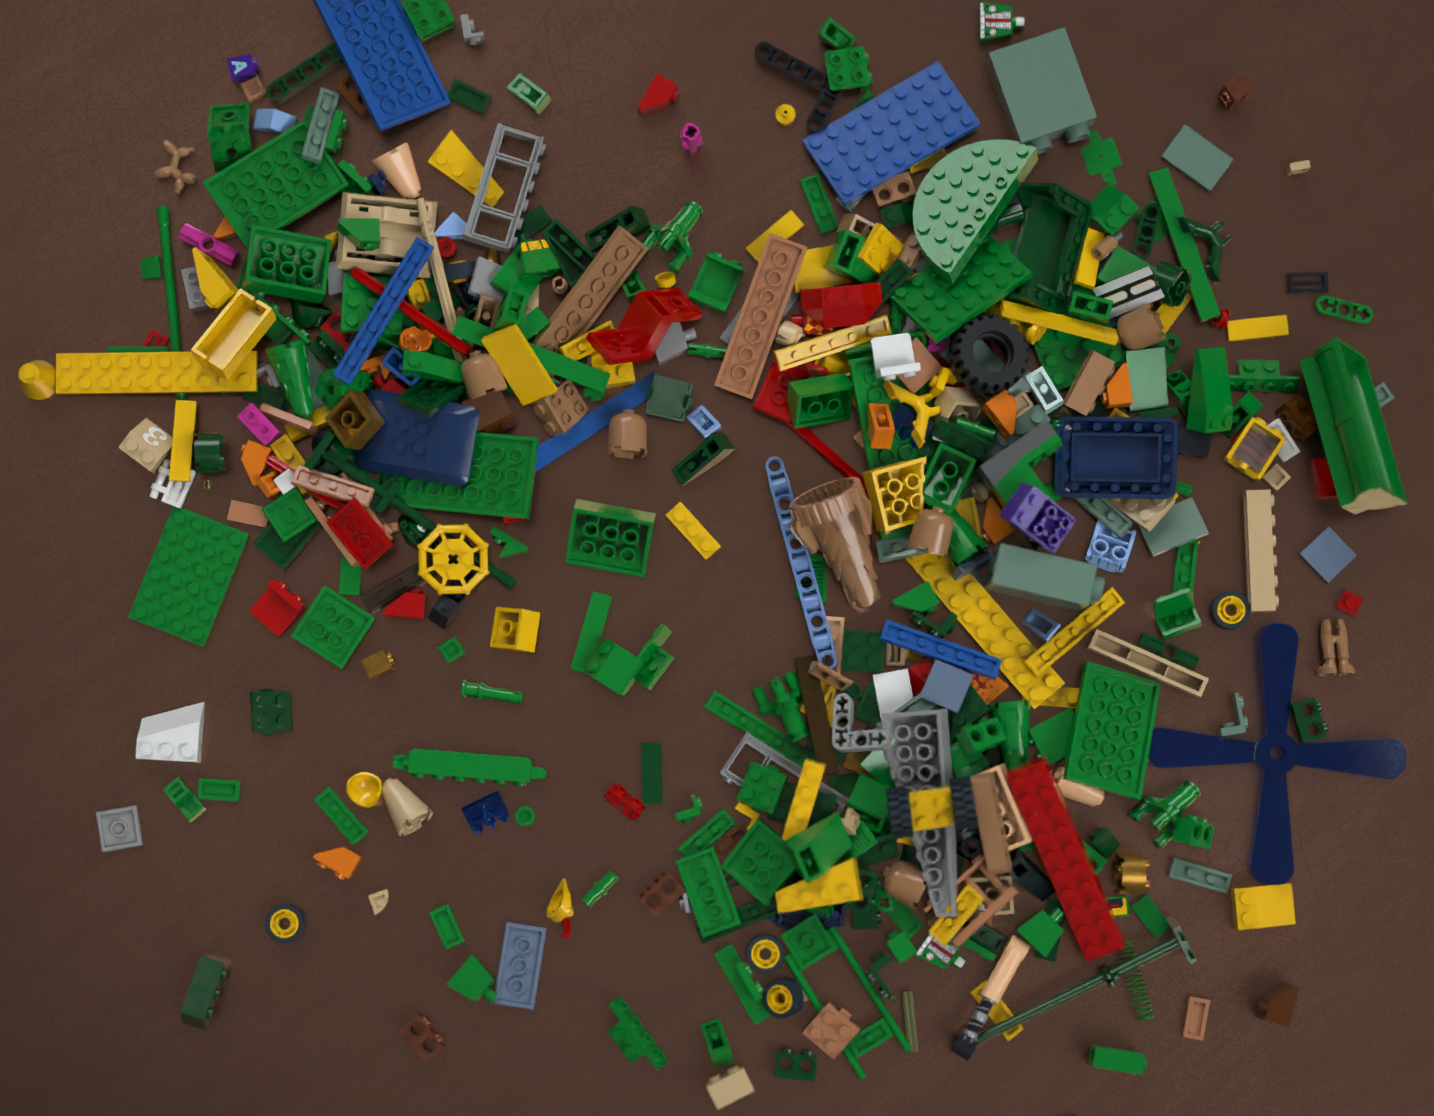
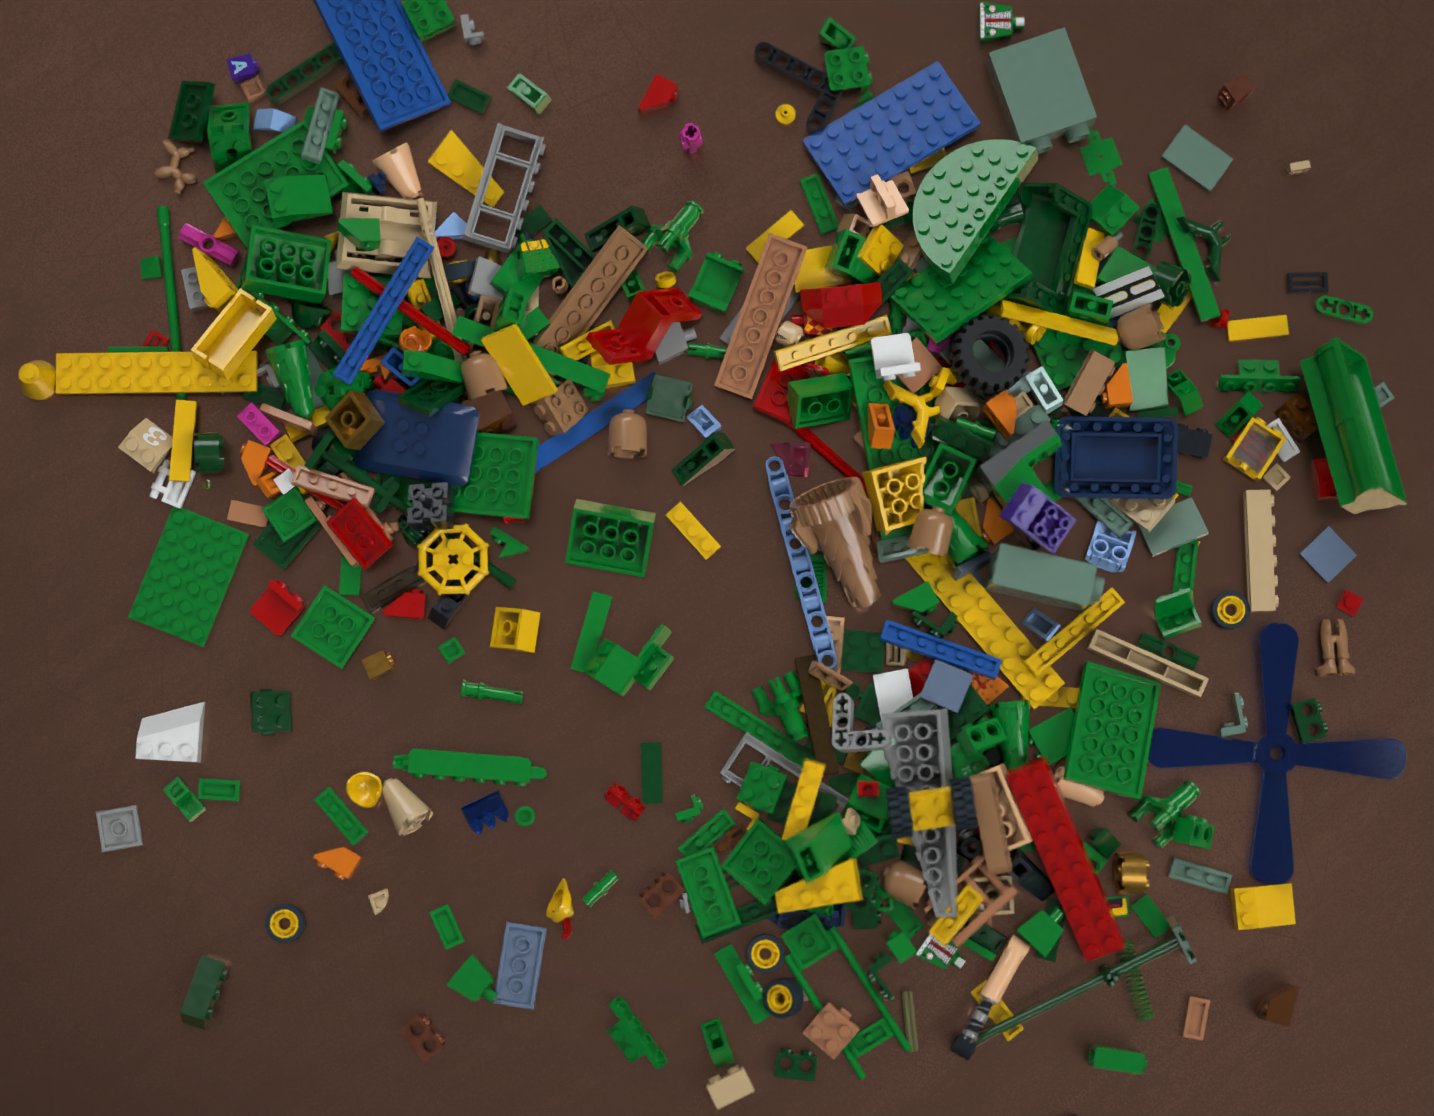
(191, 111): none -> dark green plate
(297, 197): none -> green slope
(431, 506): none -> black brick
(794, 457): none -> clear pink slope
(868, 789): none -> red piece
(882, 201): none -> light nougat bracket
(1210, 392): green slope -> none

